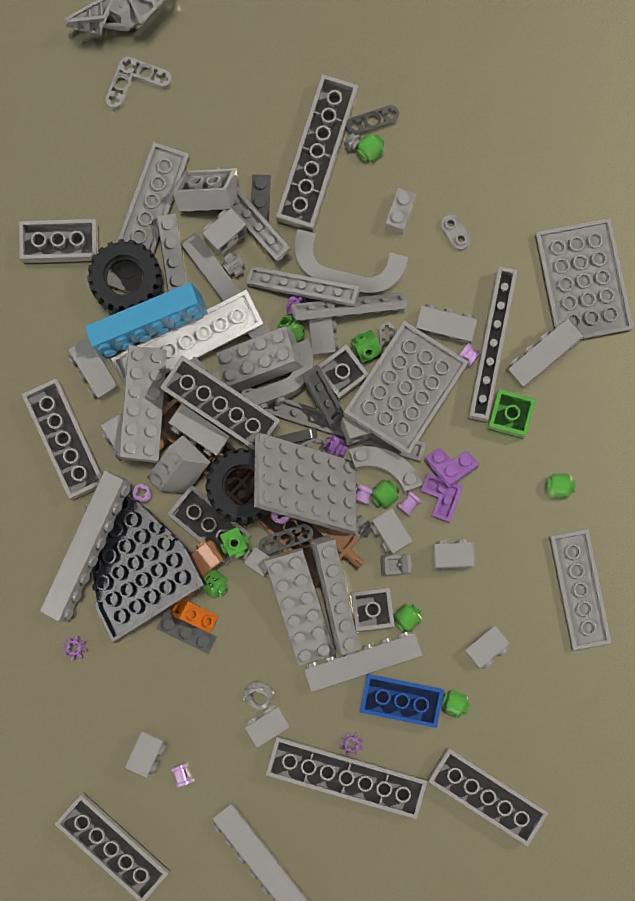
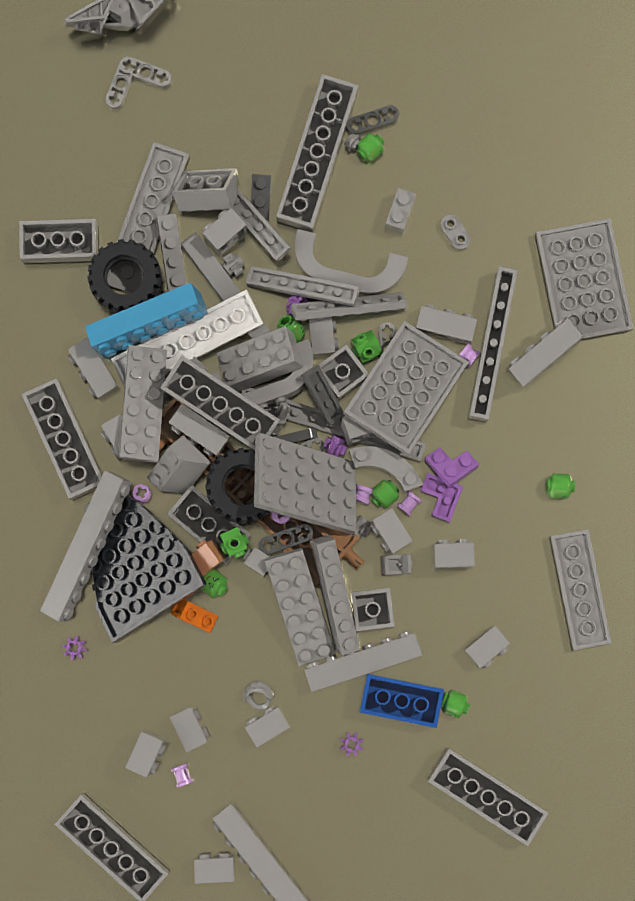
(186, 632): dark grey plate -> none
(189, 729): none -> light grey brick
(214, 869): none -> light grey brick
(281, 413): none -> light grey axle
(346, 777): light grey brick -> none
(407, 618): bright green head -> none
(511, 413): bright green brick -> none

